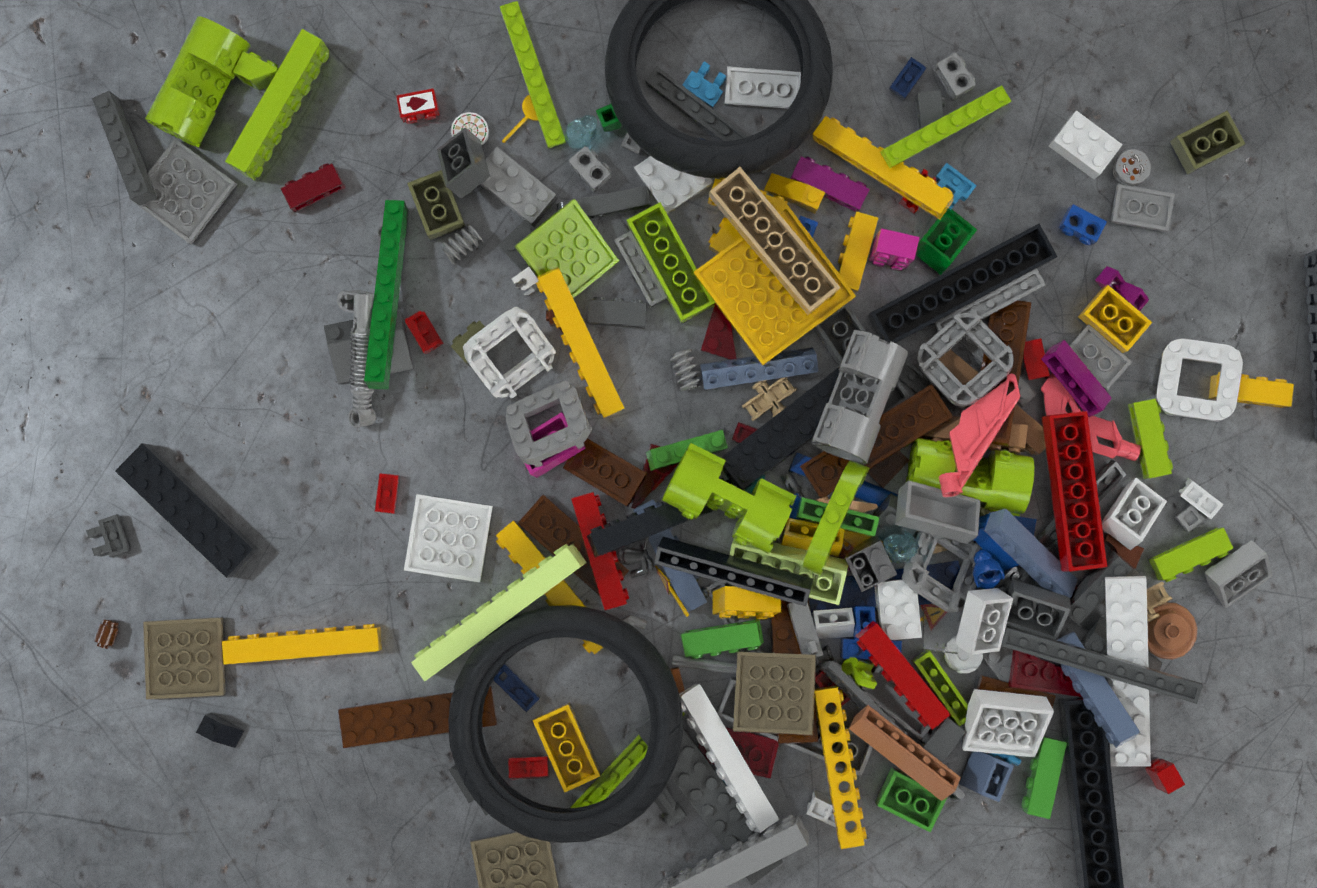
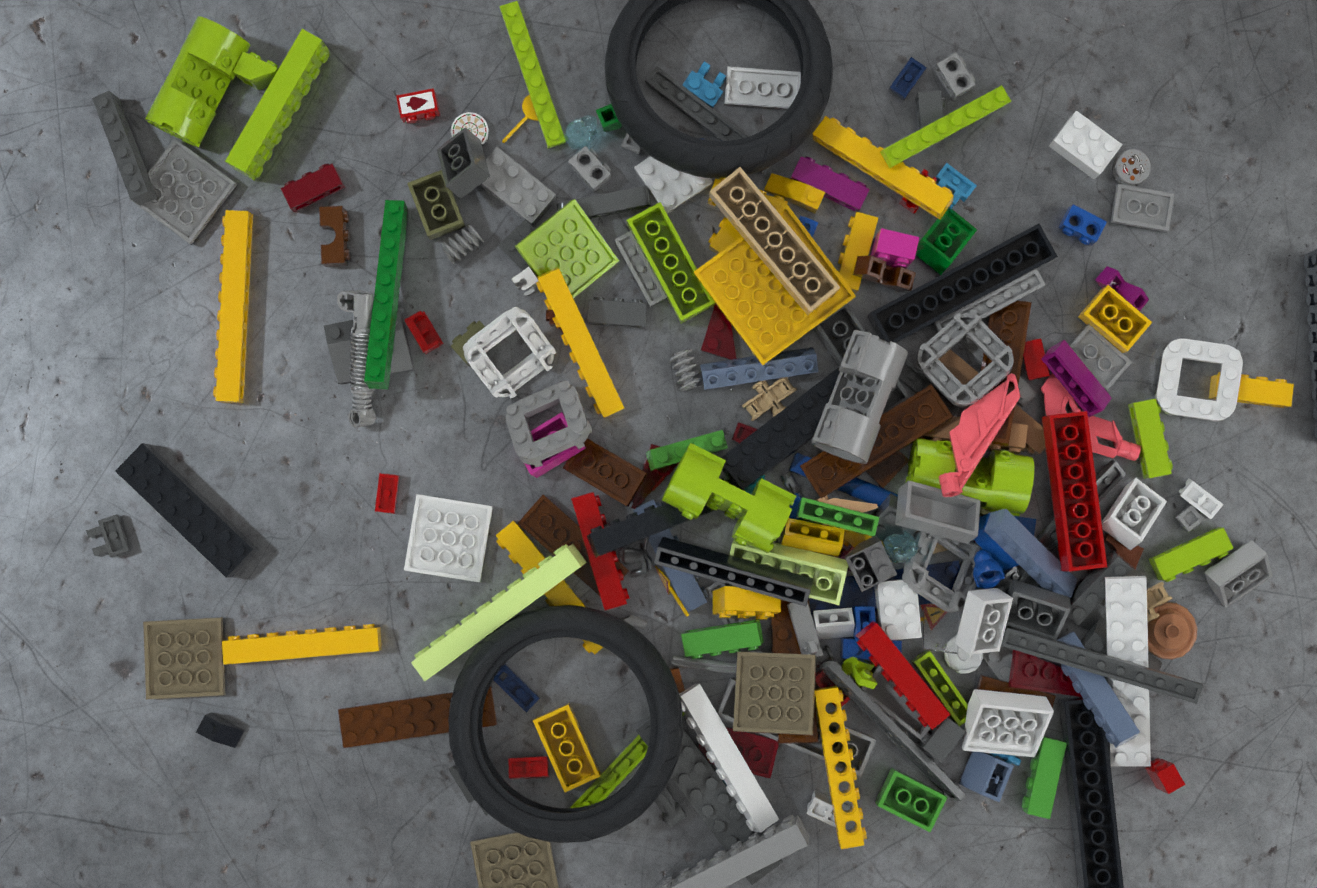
(106, 634): reddish brown brick -> none
(233, 307): none -> yellow brick
(336, 252): none -> reddish brown arch
(834, 515): lime arch -> none
(877, 271): none -> reddish brown arch
(904, 753): nougat brick -> none
(1207, 142): olive brick -> none

